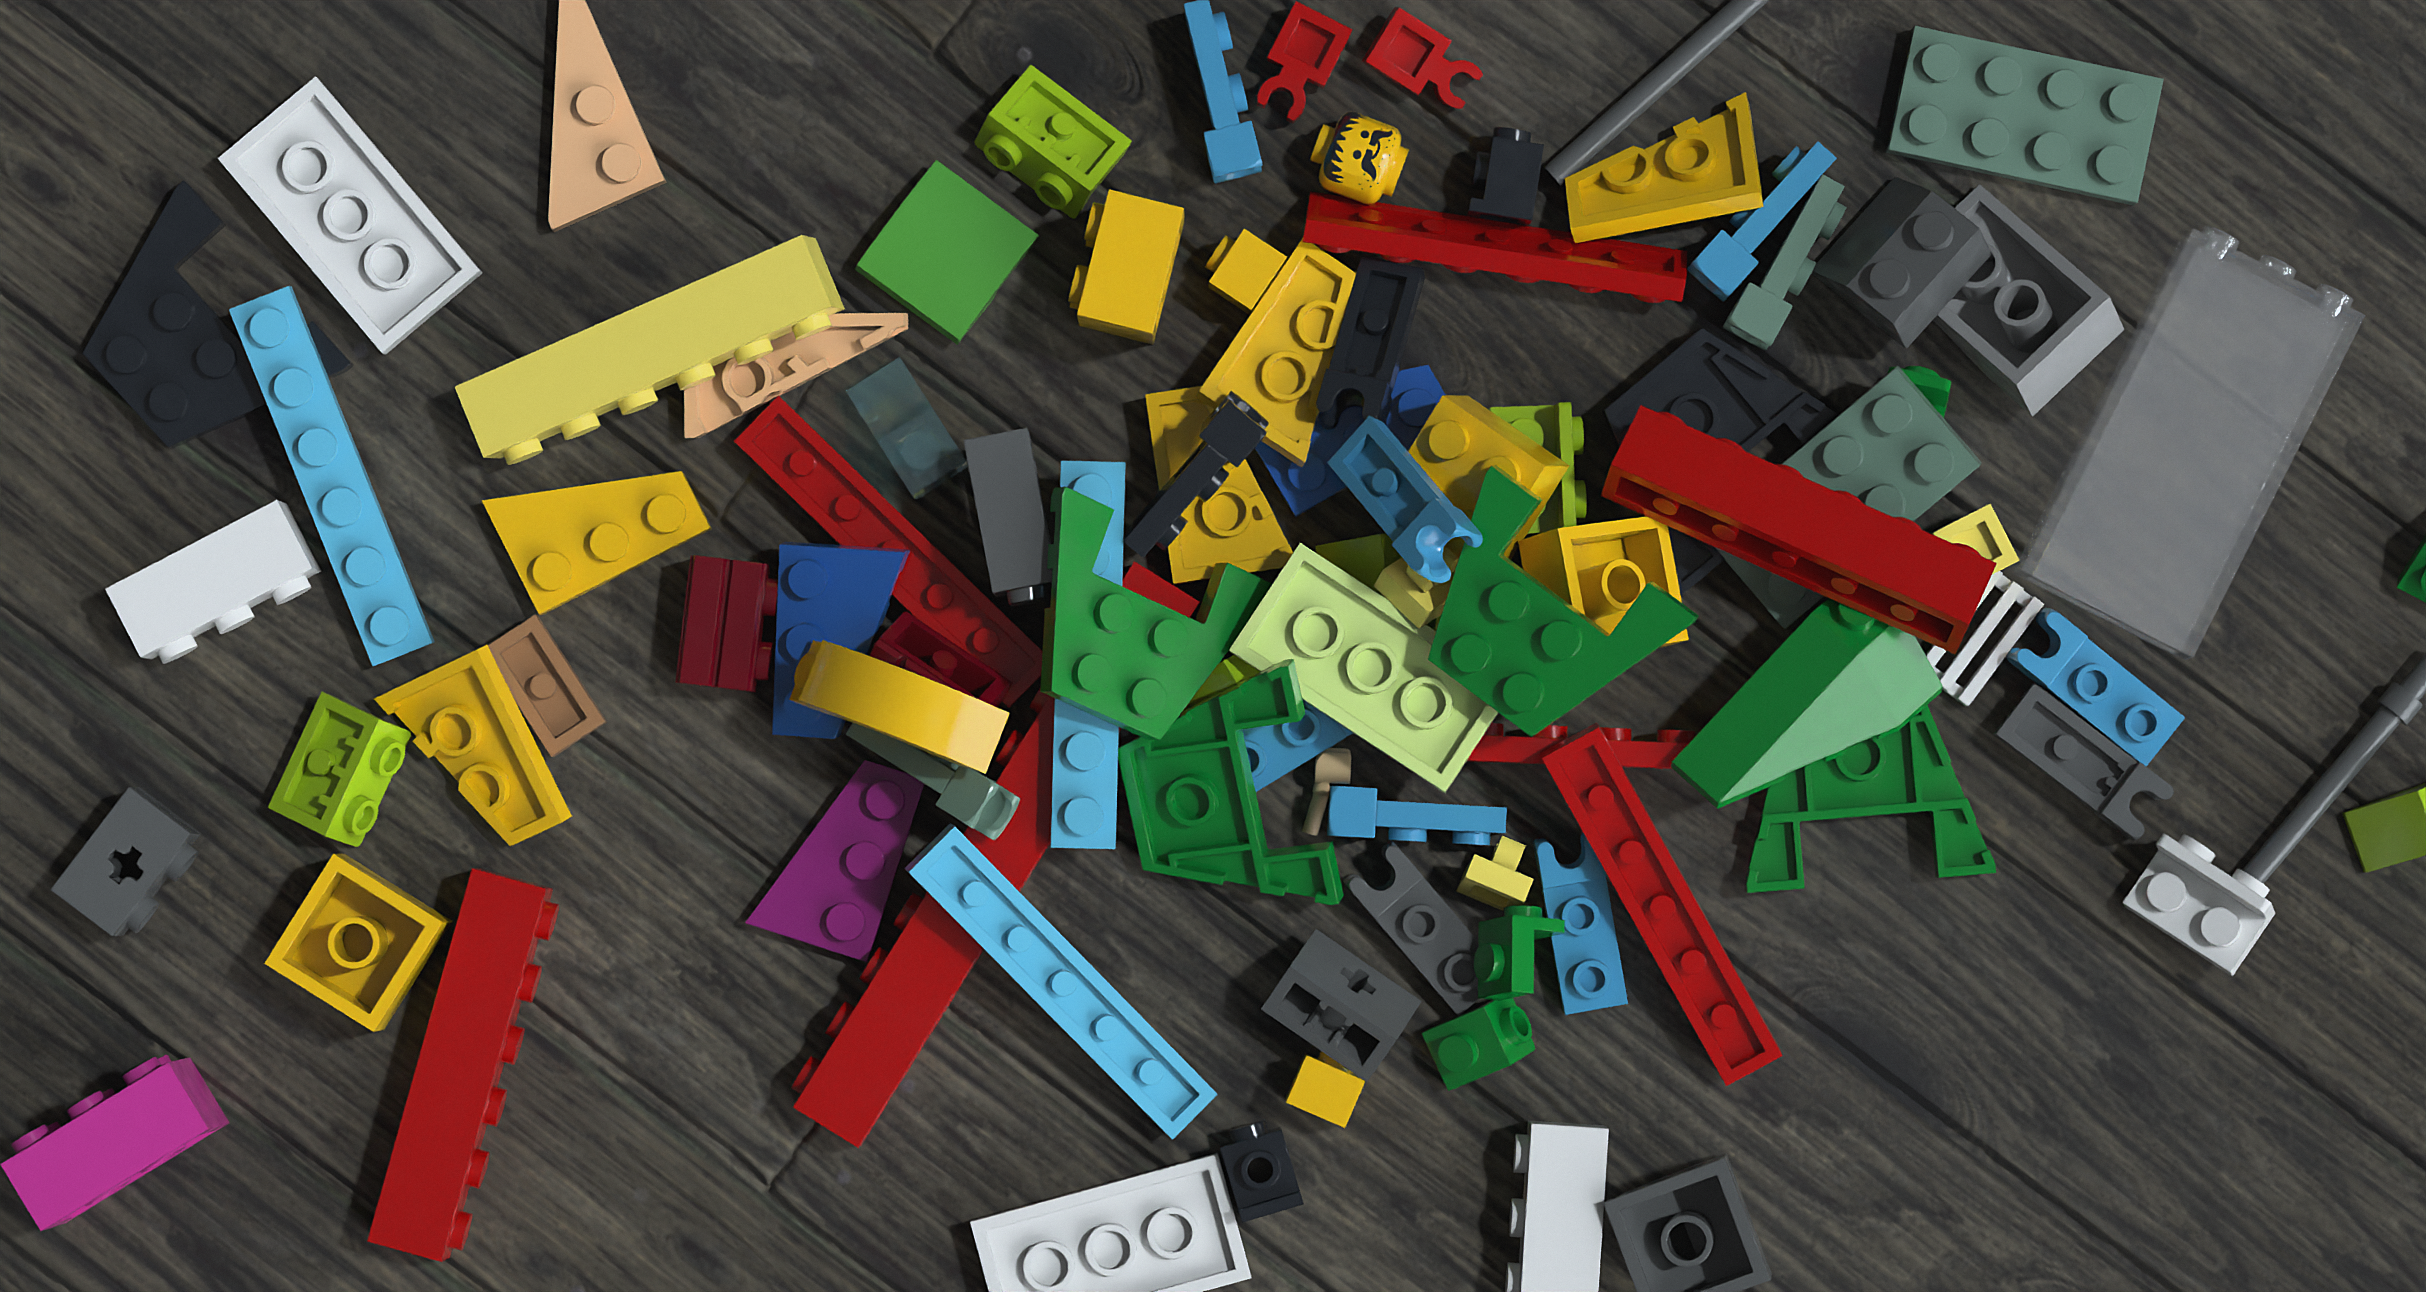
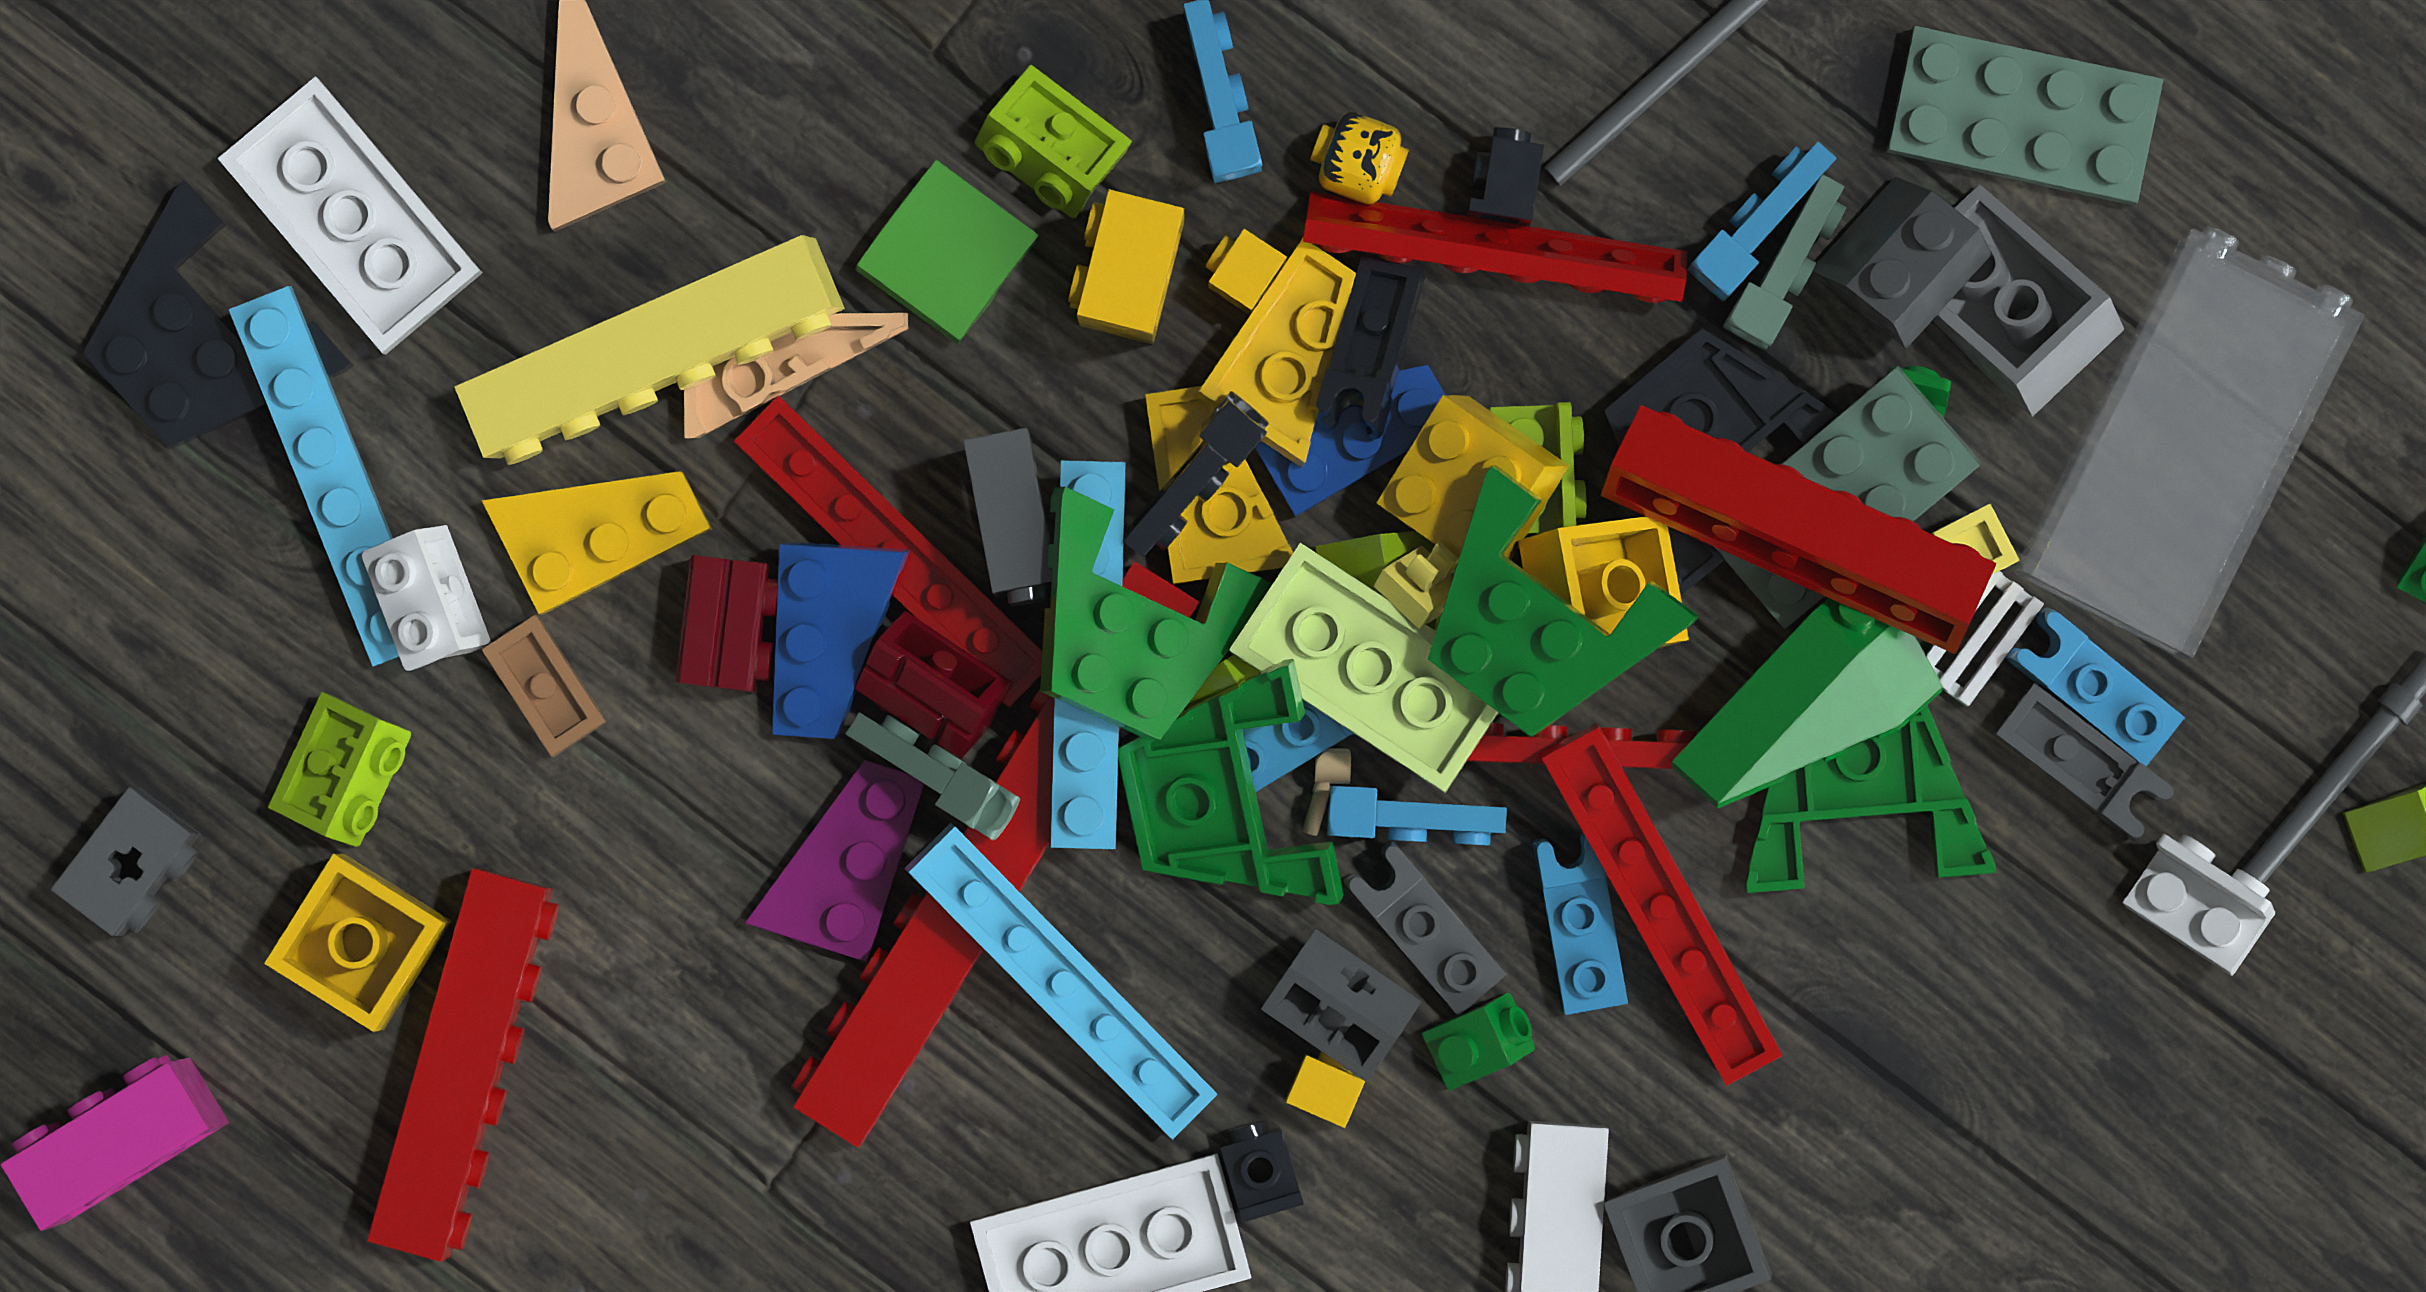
(214, 582): white brick -> none
(425, 597): none -> white bracket
(479, 735): yellow wing -> none
(898, 704): yellow arch -> none
(907, 428): clear light blue arch -> none
(1306, 52): red plate -> none
(1402, 499): dark azure plate -> none
(1413, 54): red plate -> none
(1496, 879): light yellow tile -> none
(1507, 951): green bracket -> none
(1684, 178): yellow wing -> none

